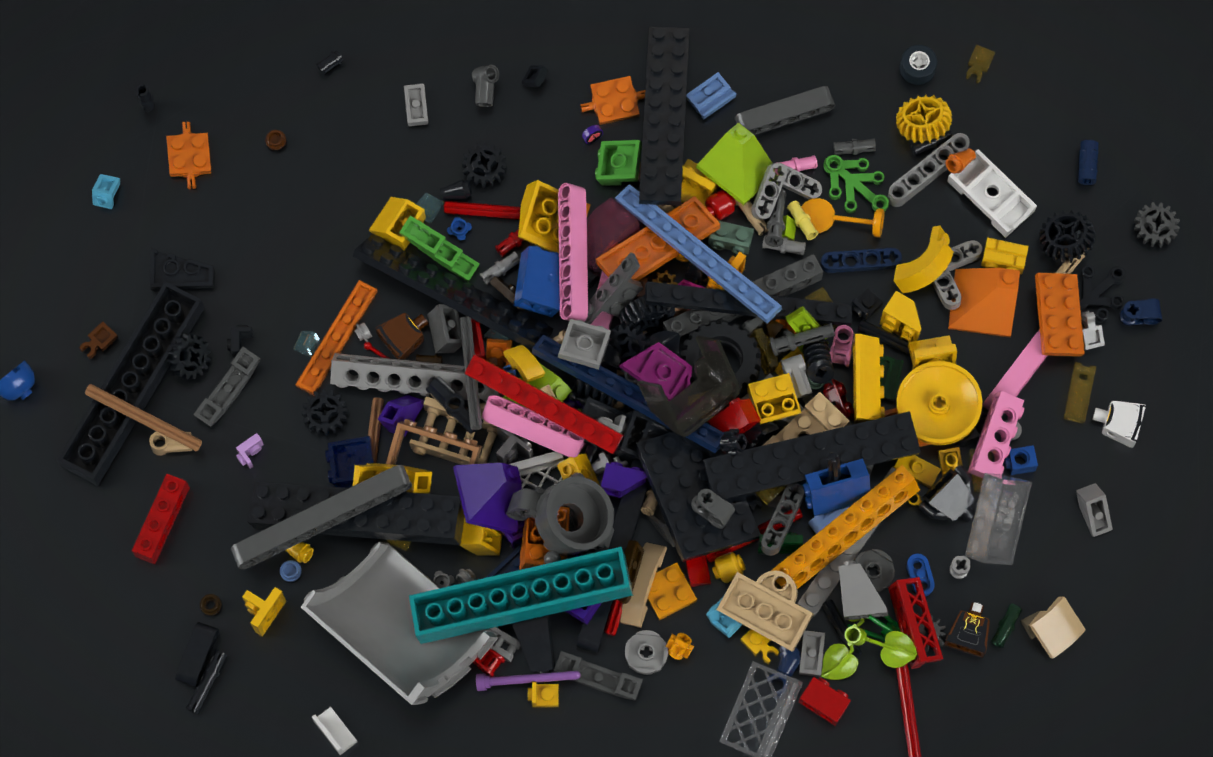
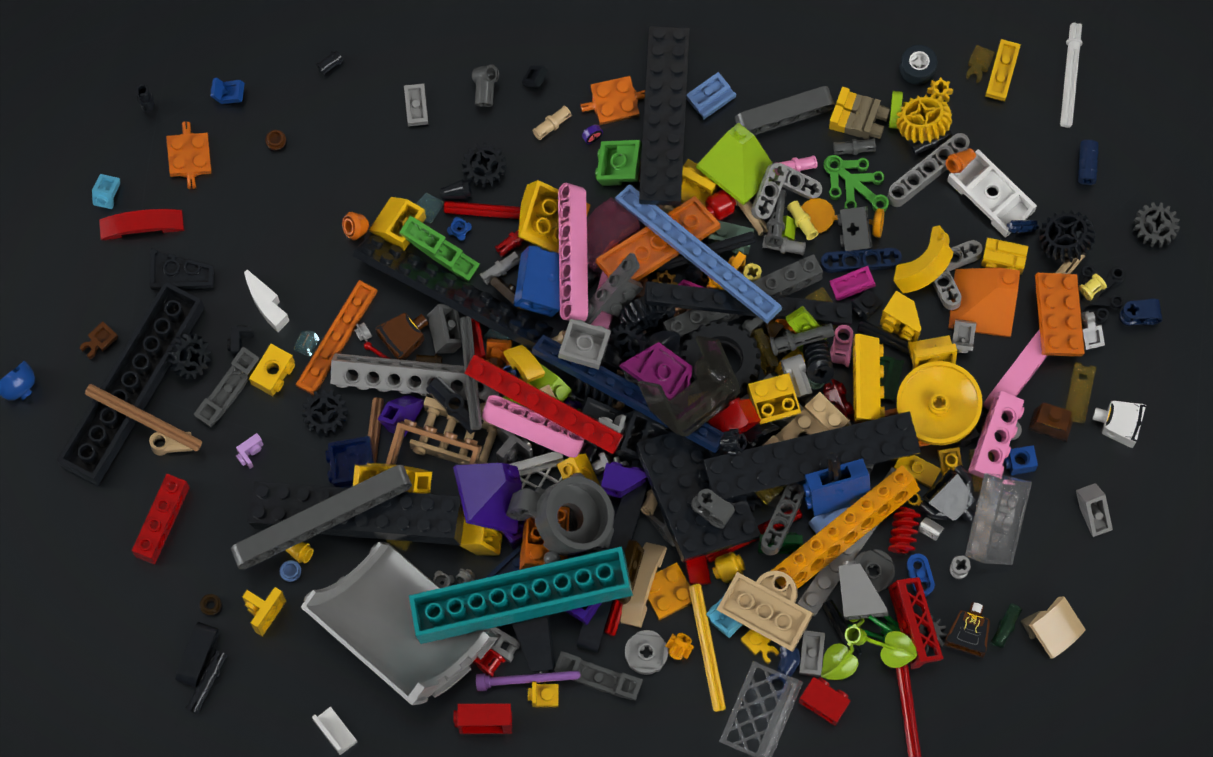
(141, 221): none -> red slope
(227, 91): none -> blue bracket
(266, 302): none -> white slope
(272, 358): none -> yellow brick
(355, 225): none -> orange cone
(483, 718): none -> red window
(552, 122): none -> tan pin
(707, 648): none -> yellow axle
(718, 247): none -> black axle
(754, 270): none -> light yellow bush
(852, 283): none -> dark pink plate
(857, 115): none -> dark tan hips
(860, 218): none -> dark grey brick
(896, 103): none -> lime beam
(903, 530): none -> red piece
(930, 528): none -> white slope
(940, 85): none -> yellow gear
(964, 335): none -> light grey bracket
(1002, 70): none -> yellow plate
(1022, 226): none -> dark blue axle
(1051, 421): none -> reddish brown torso
(1074, 43): none -> white axle
(1092, 287): none -> light yellow bush

